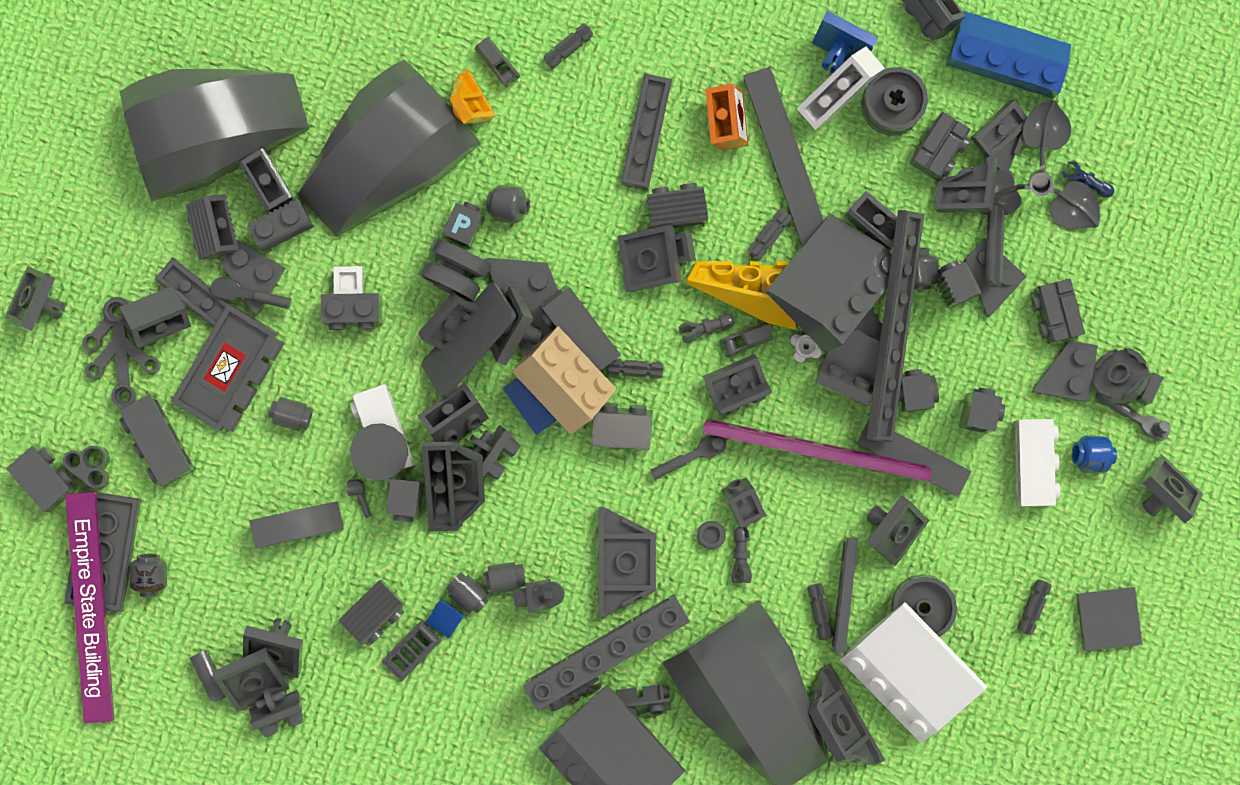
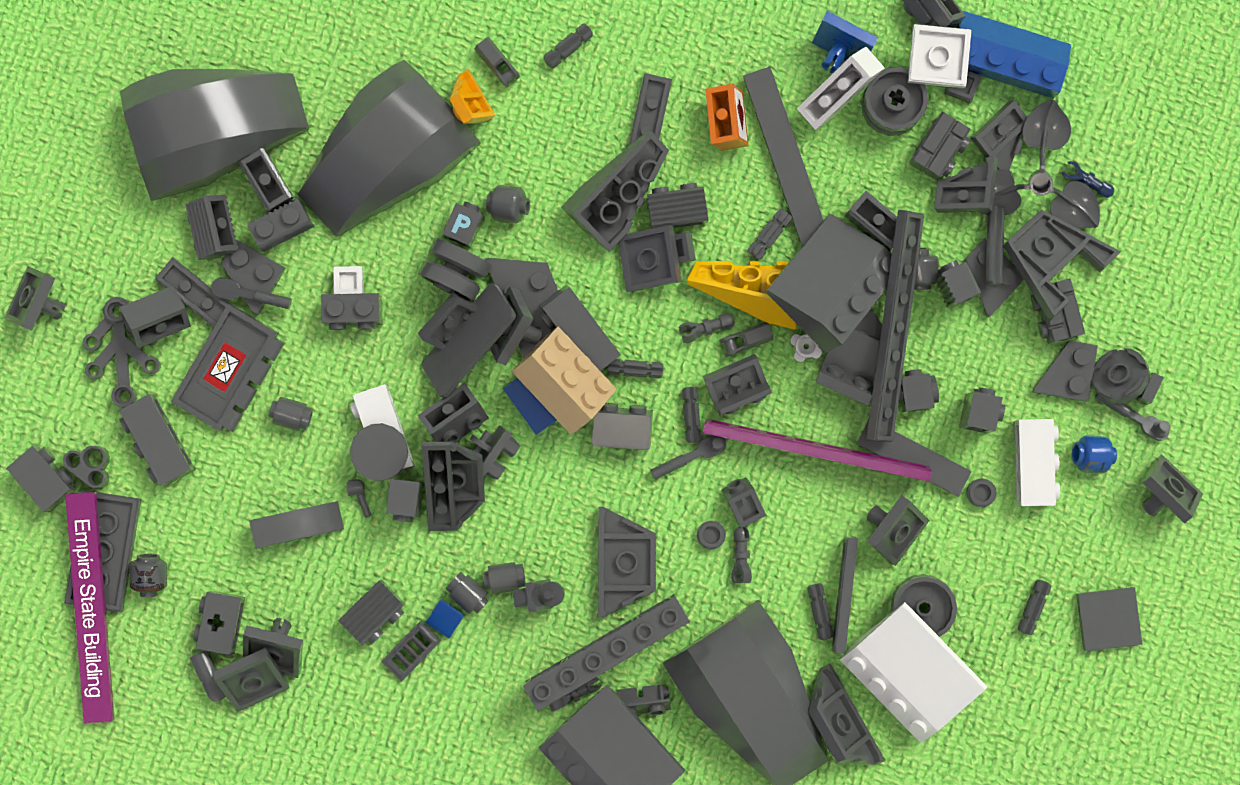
(225, 637): none -> dark grey brick
(275, 708): dark grey hips -> none
(613, 194): none -> dark grey wedge
(691, 414): none -> dark grey axle
(939, 56): none -> white tile
(965, 94): none -> dark grey tile
(981, 492): none -> dark grey tile
(1045, 249): none -> dark grey wing

